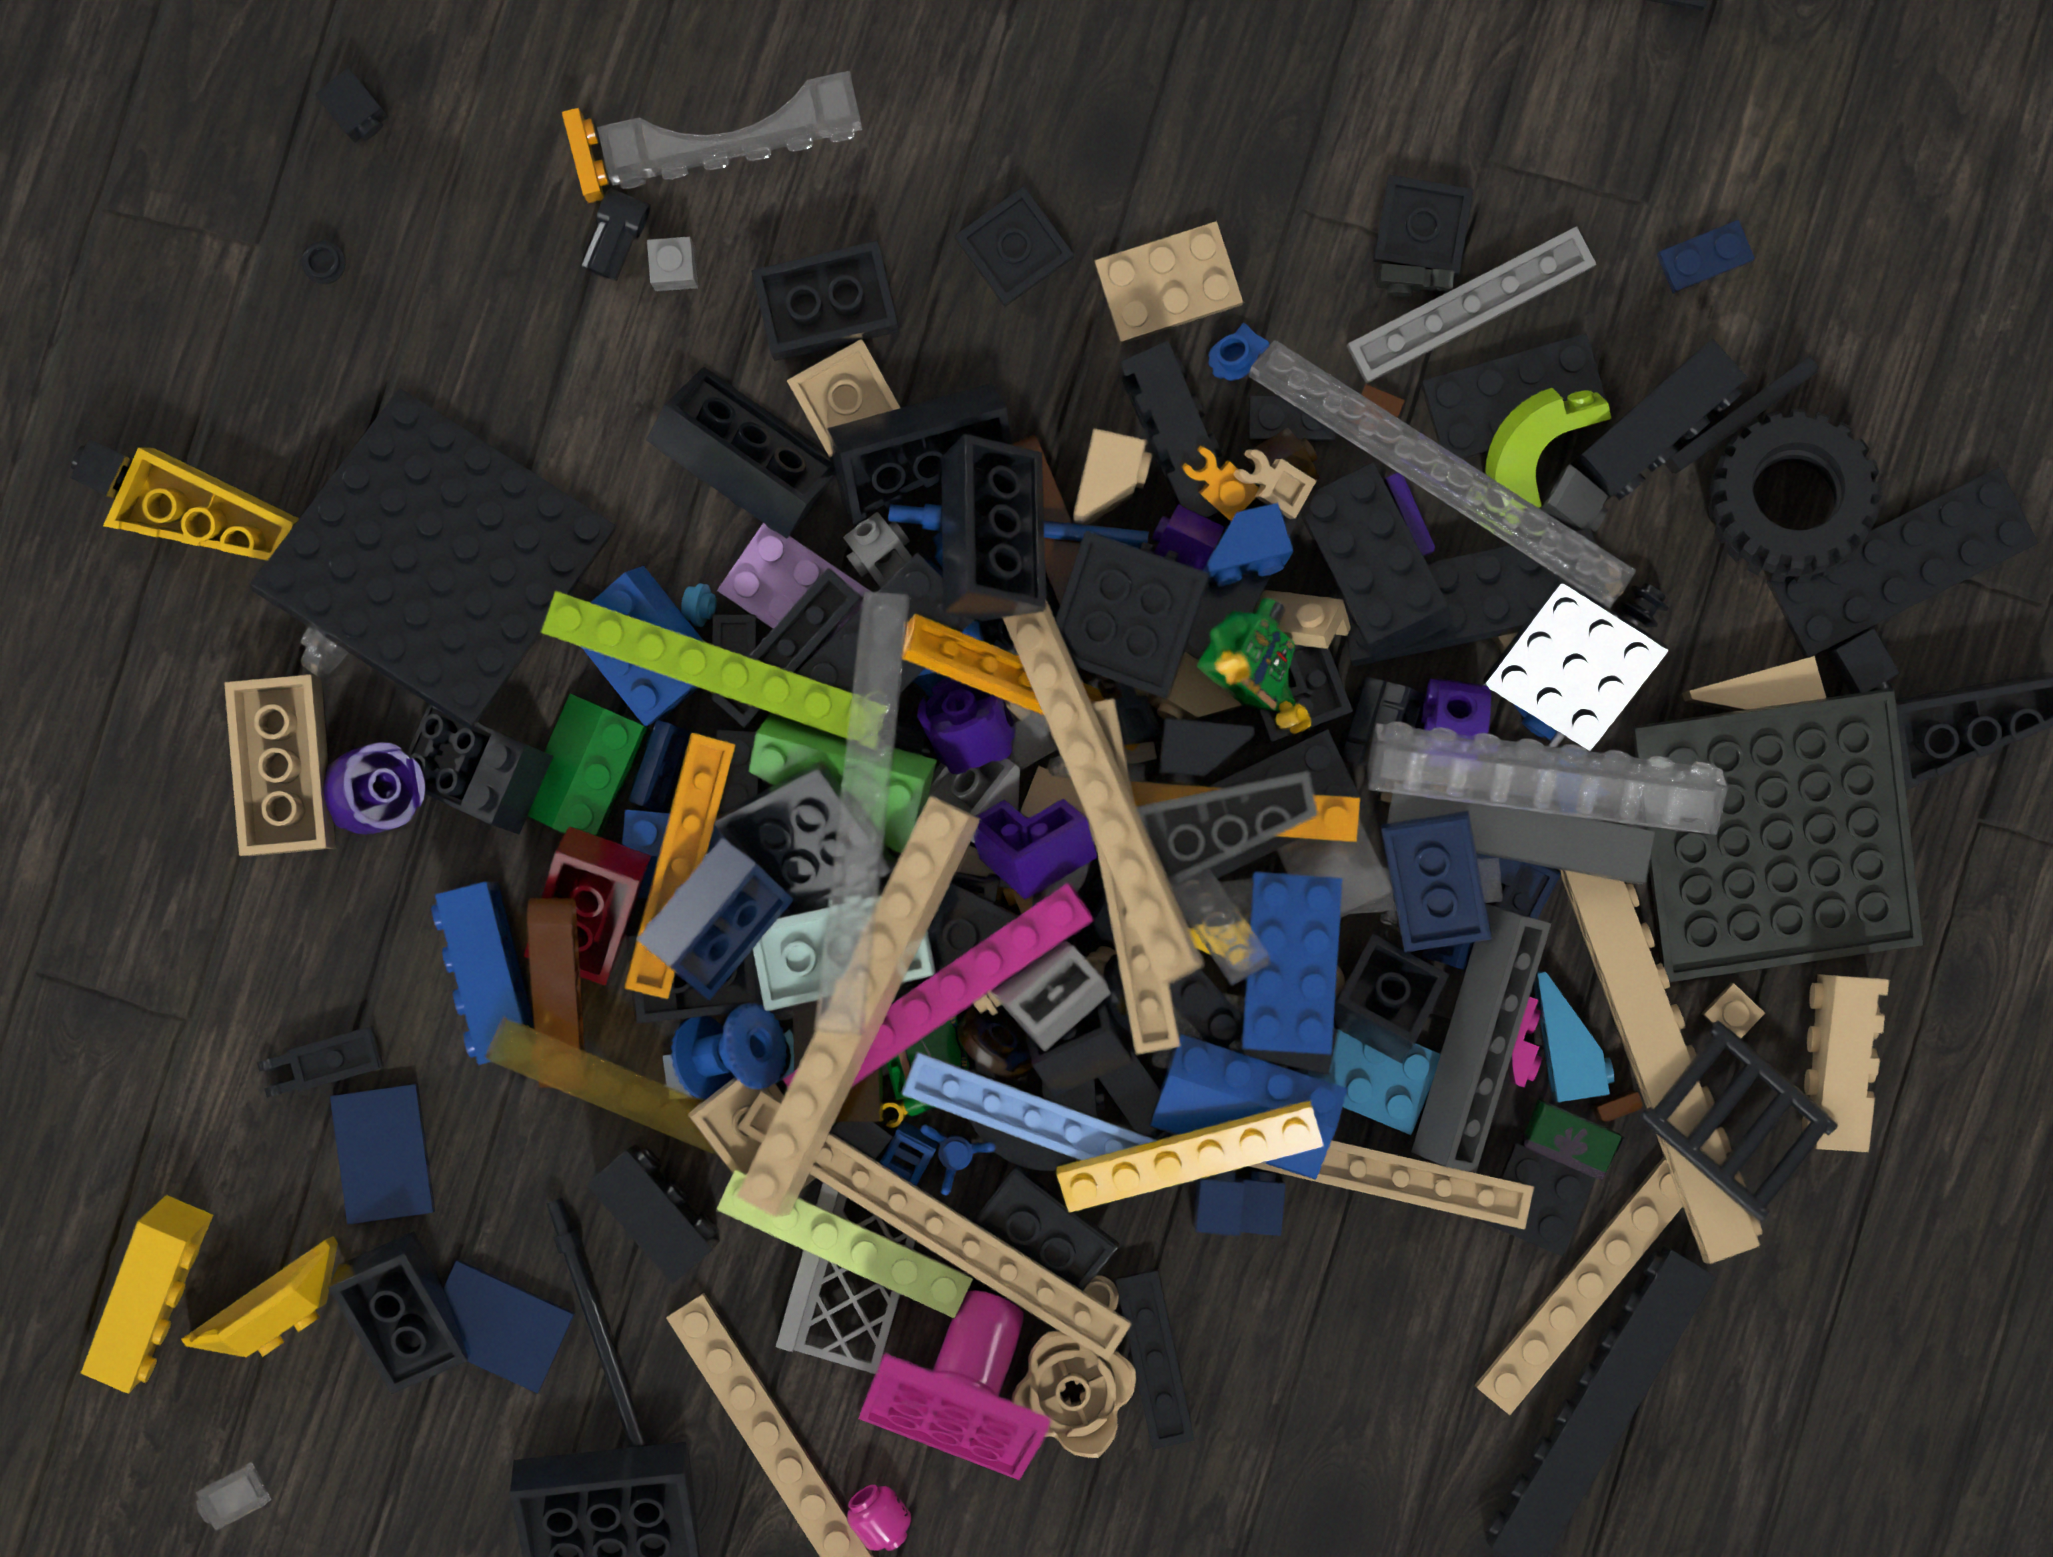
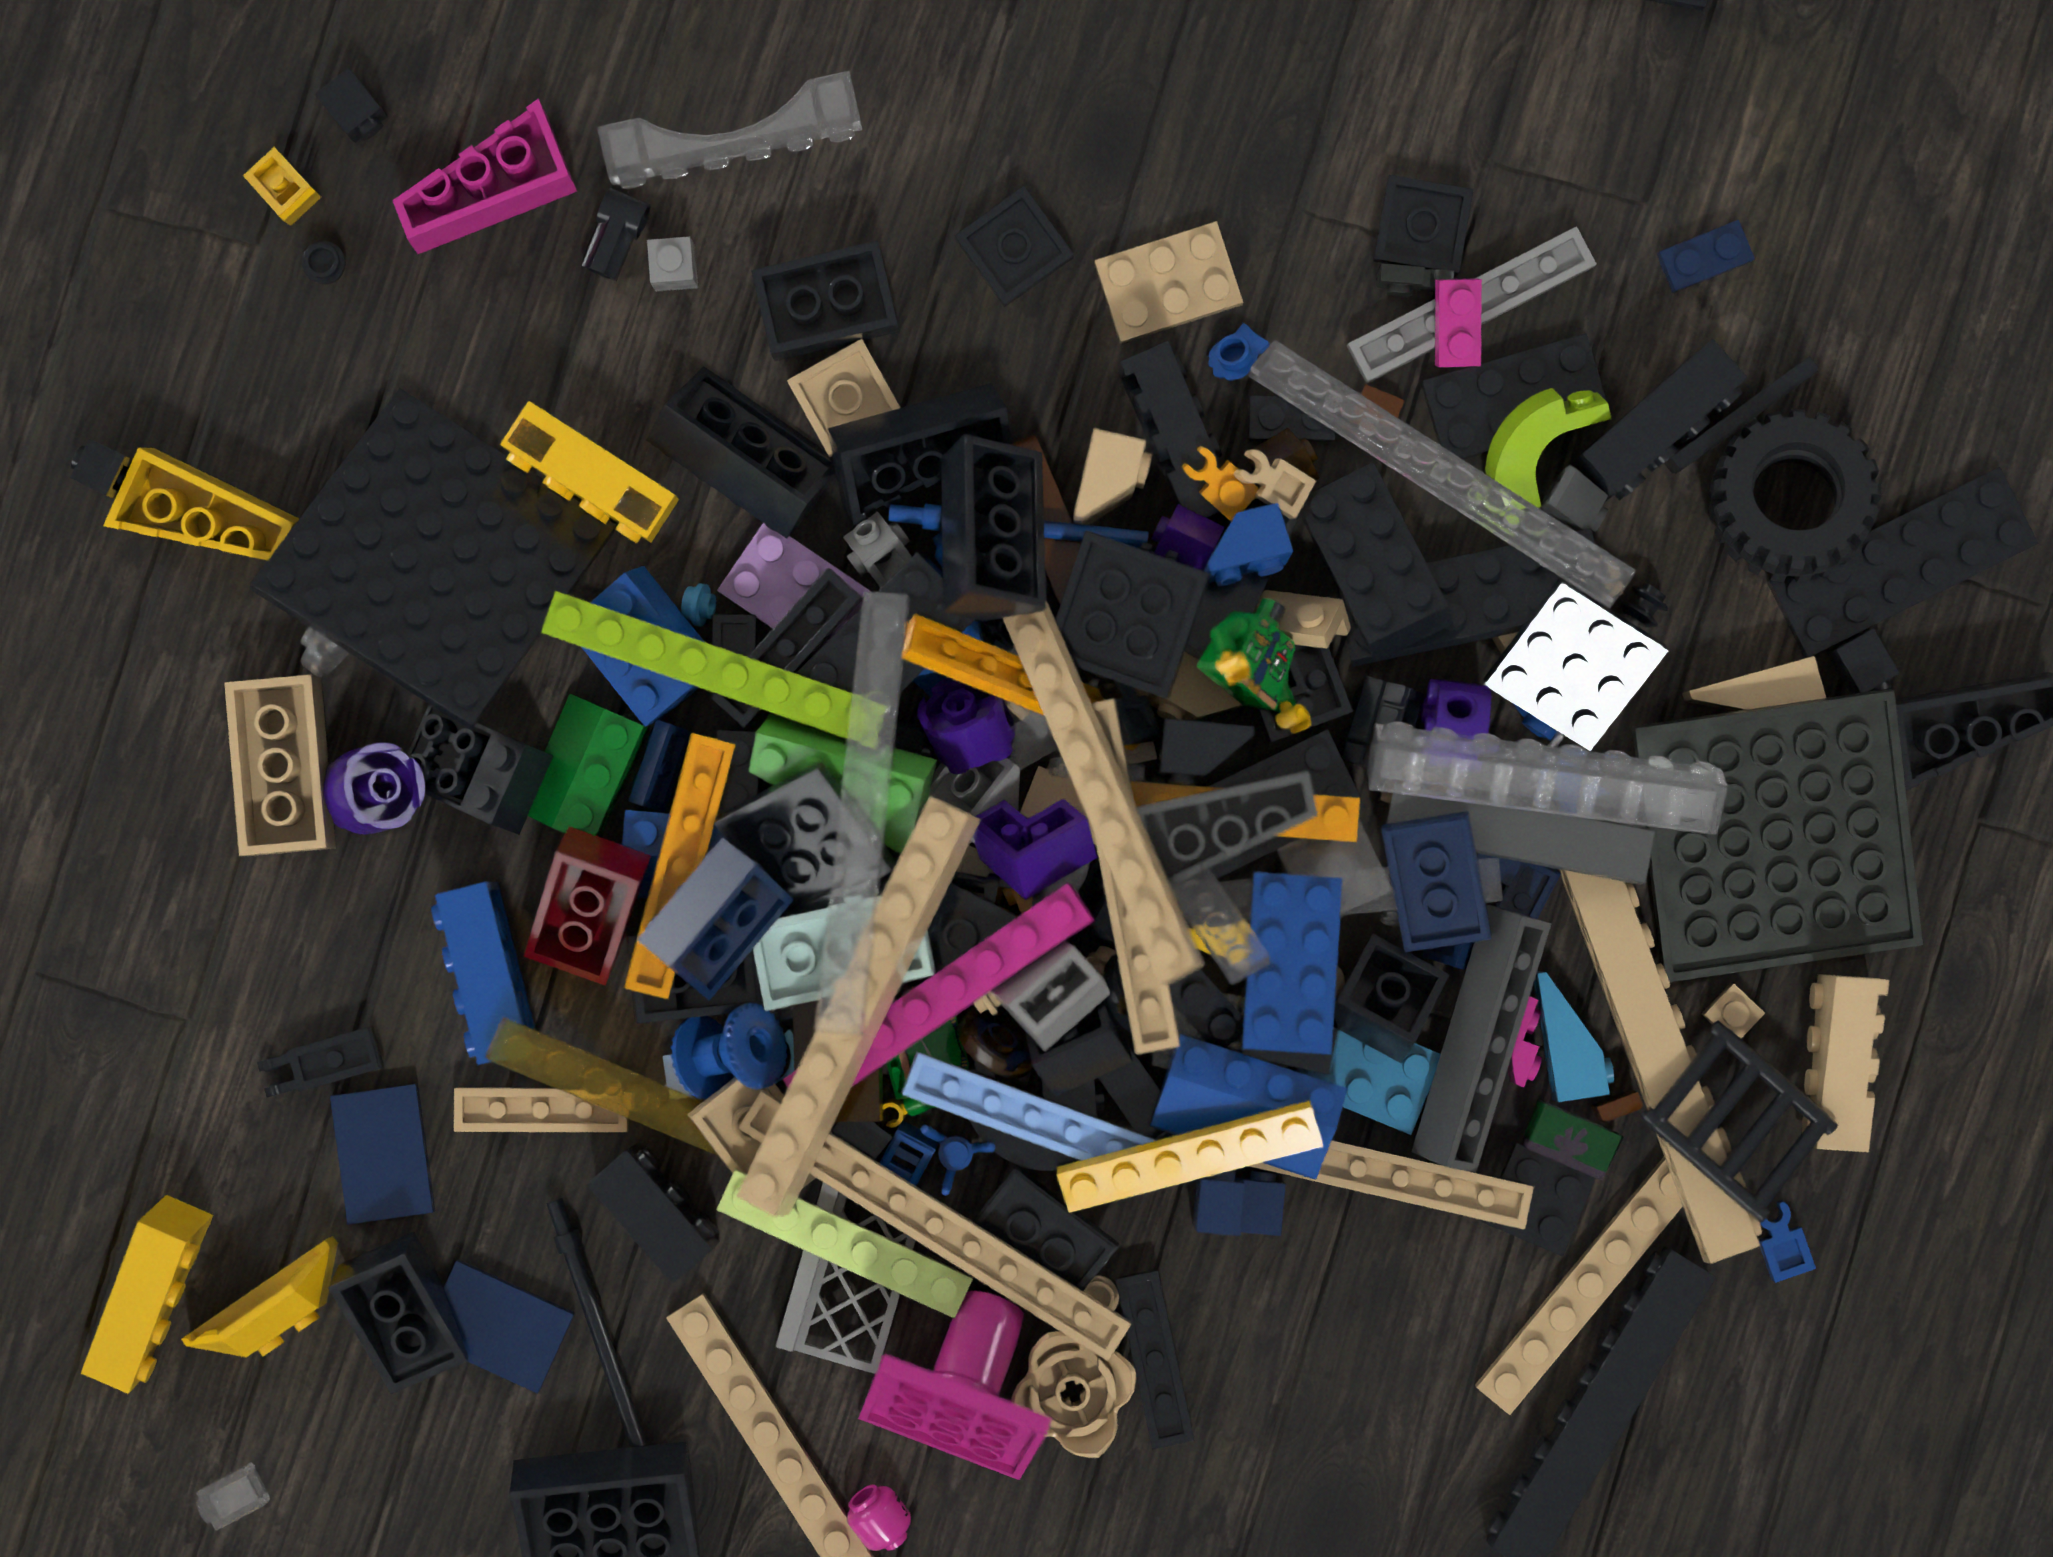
(282, 186): none -> yellow slope
(487, 183): none -> dark pink wedge
(530, 1111): none -> tan plate
(555, 970): reddish brown beam -> none
(581, 137): light orange plate -> none
(588, 471): none -> yellow piece
(1408, 509): dark purple tile -> none
(1458, 322): none -> dark pink plate
(1785, 1248): none -> blue plate

